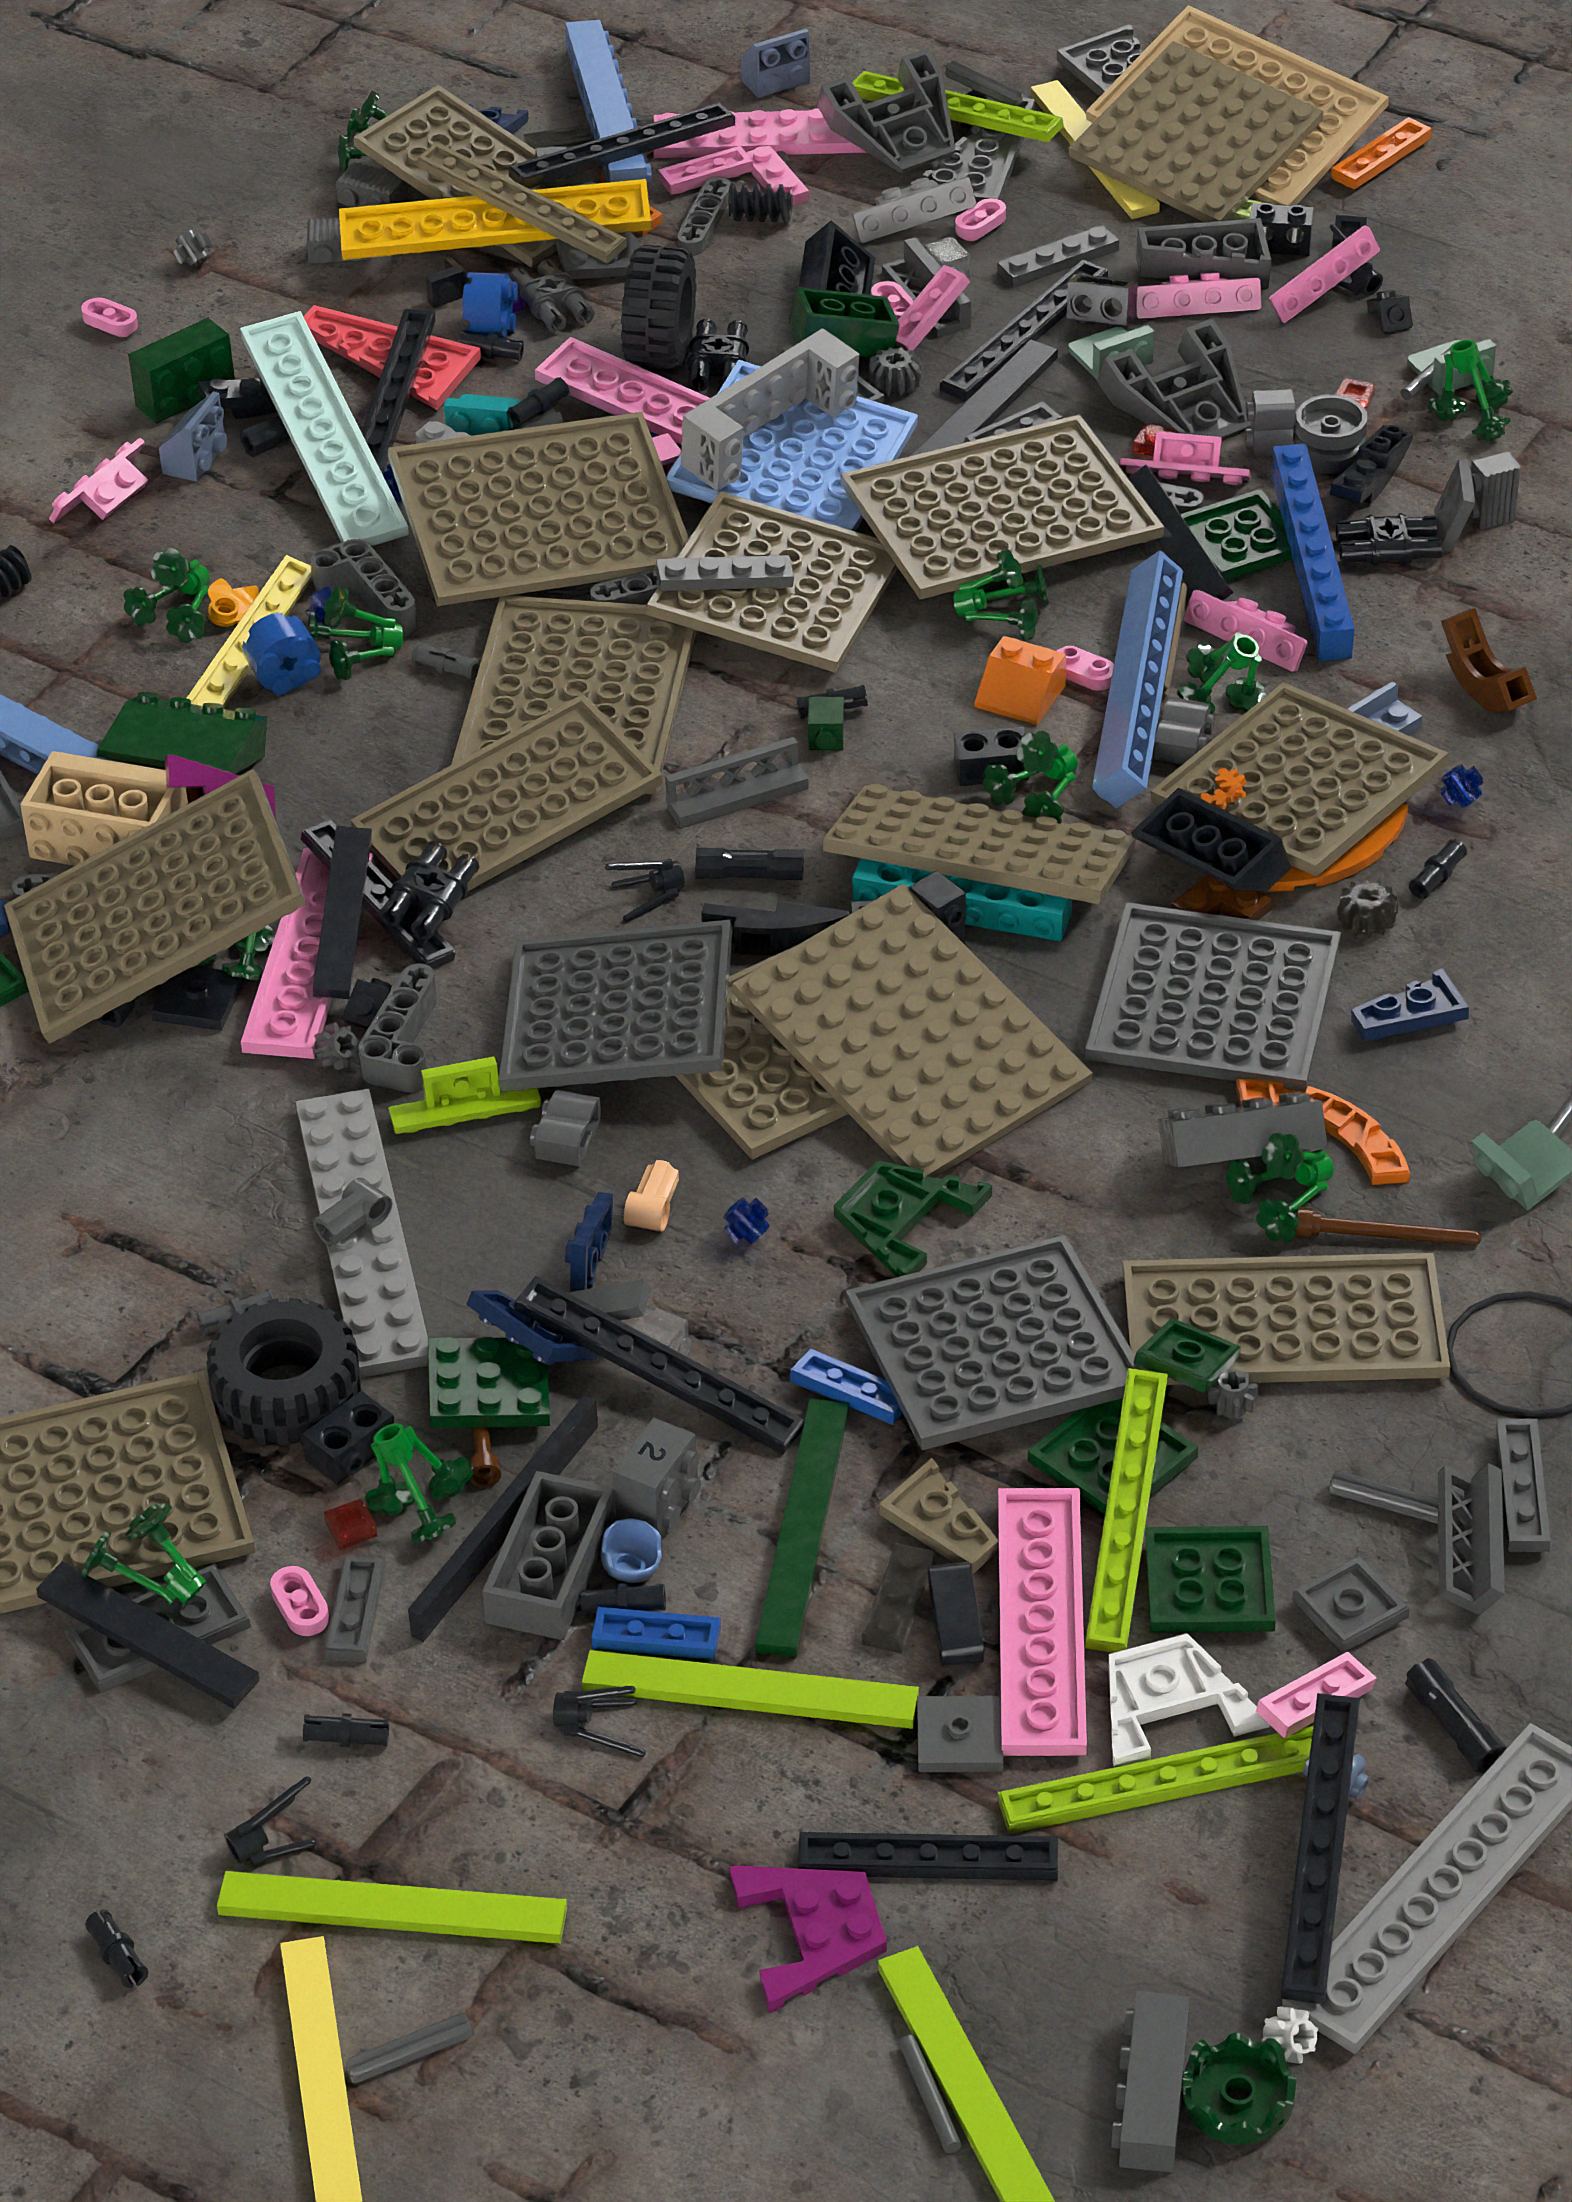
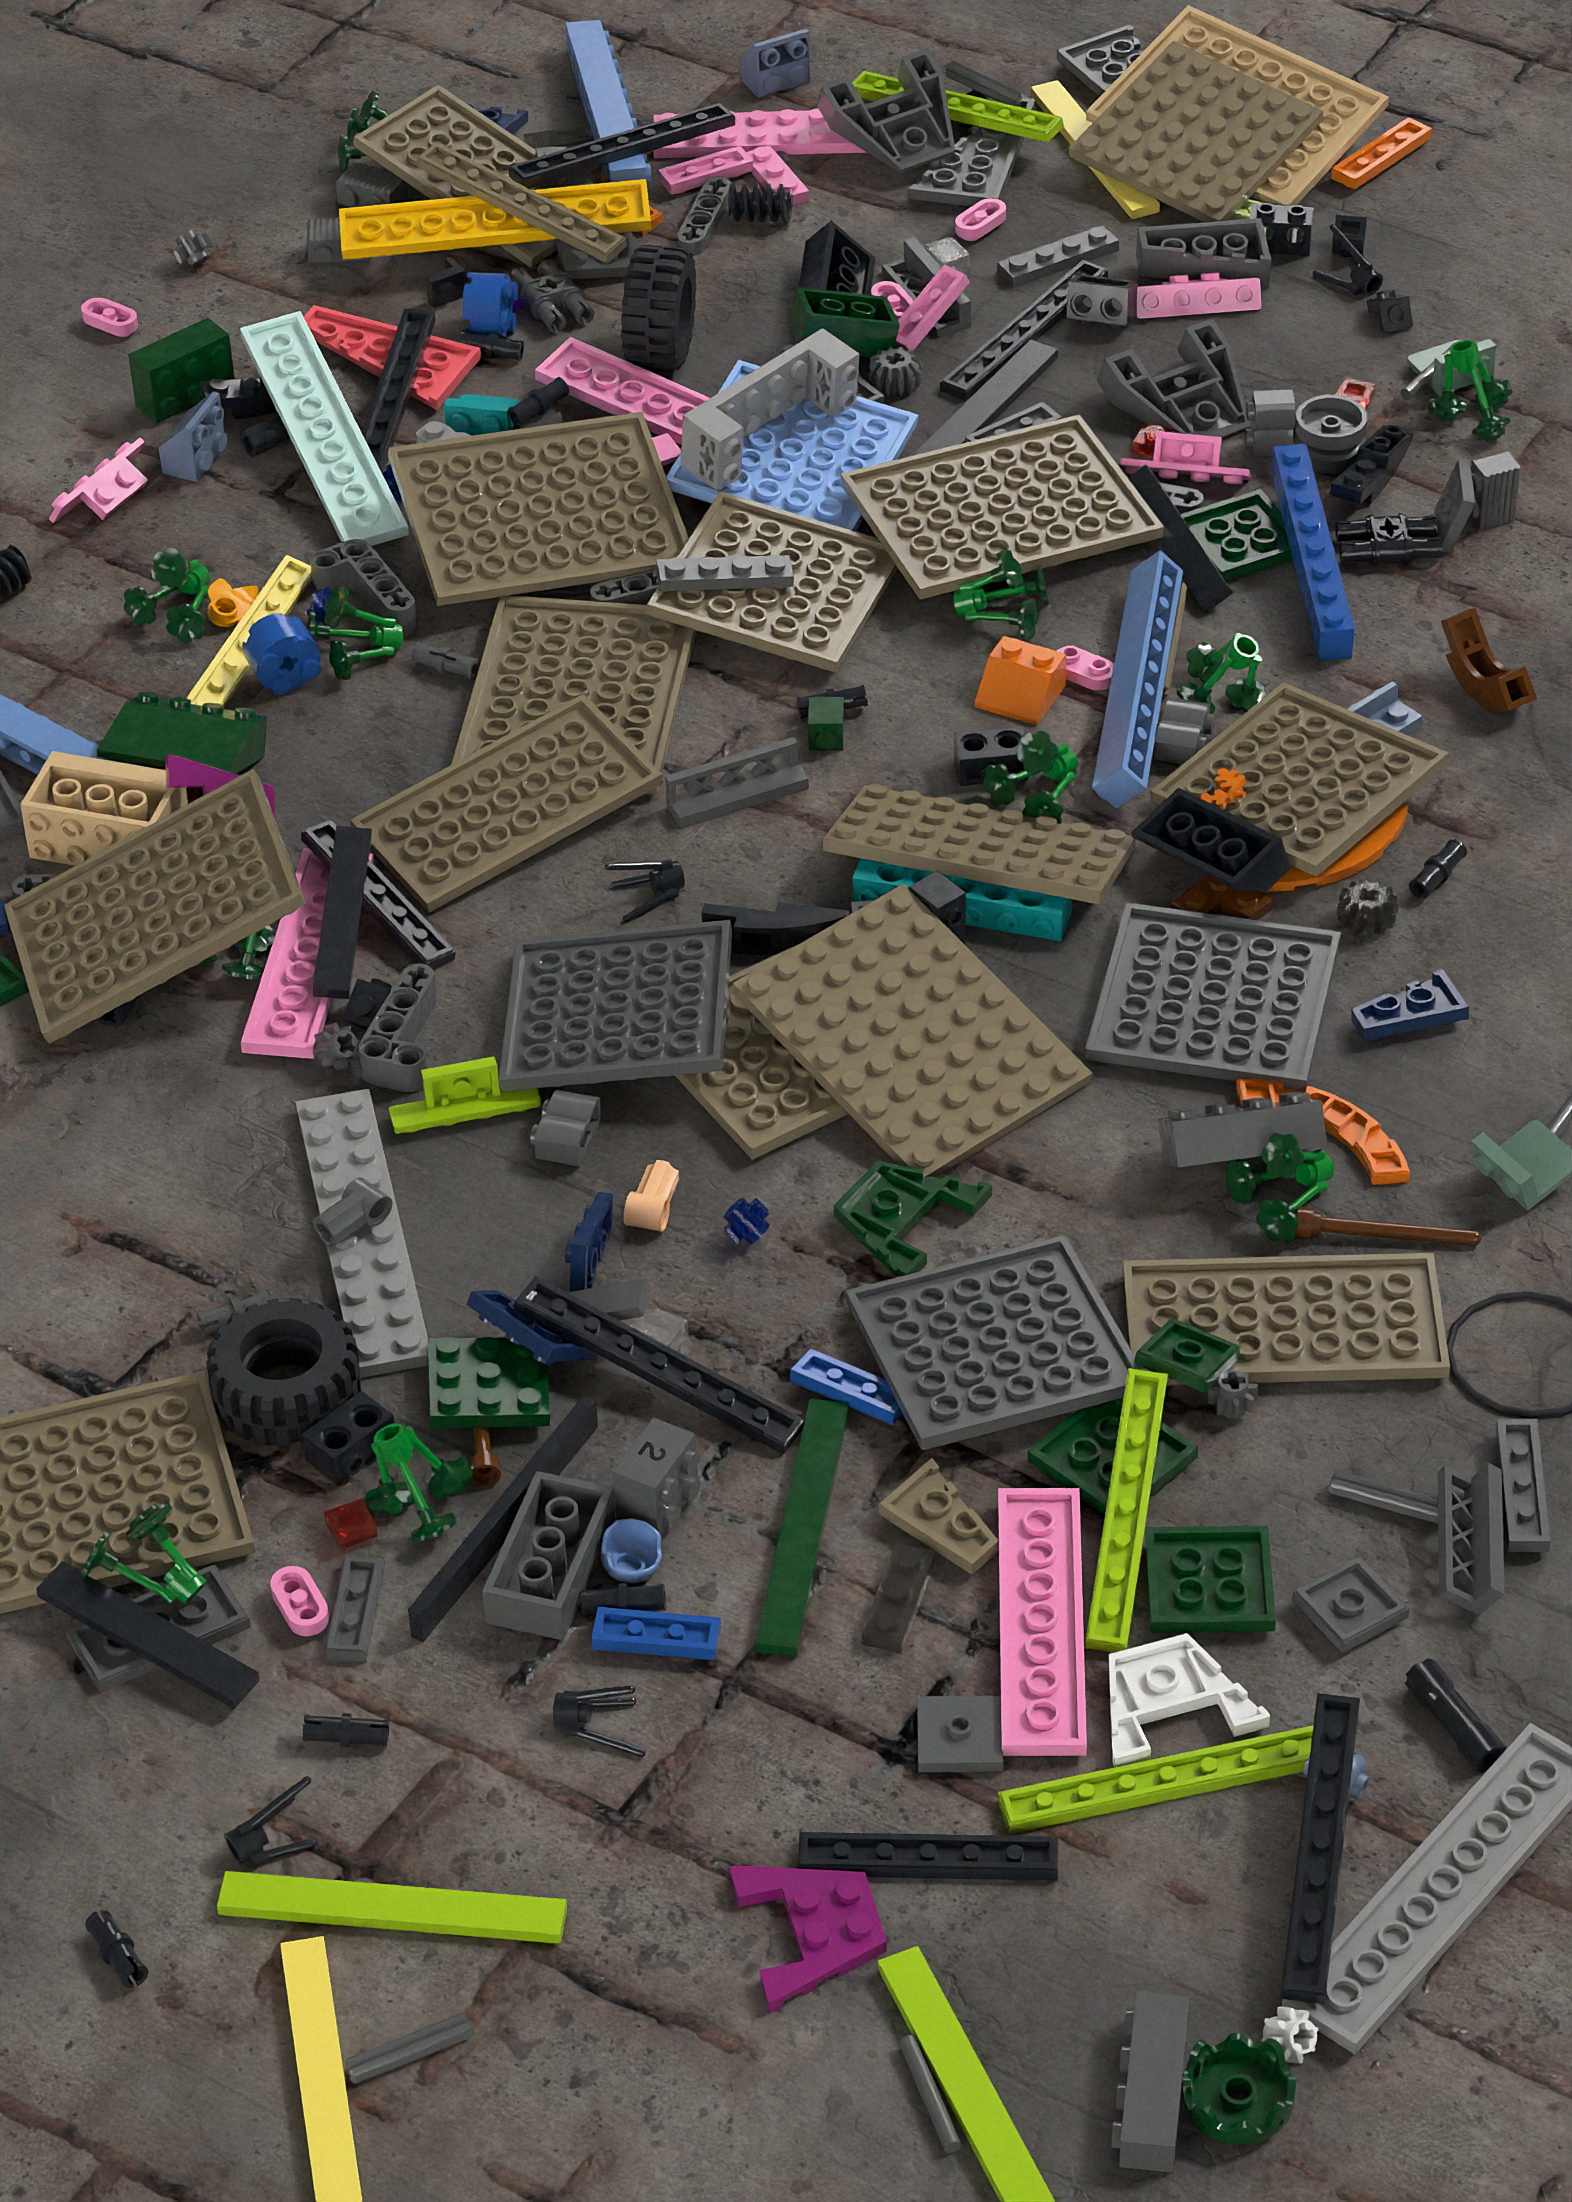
(197, 998): black plate -> none
(429, 890): black pin -> none
(715, 353): black pin -> none
(724, 863): black axle -> none
(753, 1689): lime tile -> none
(913, 206): light grey bracket -> none
(955, 1613): black beam -> none
(1095, 348): sand green bracket -> none
(1270, 631): bright pink bracket -> none
(1295, 1703): bright pink plate -> none
(1324, 274): bright pink bracket -> none
(1461, 785): clear blue gear -> none

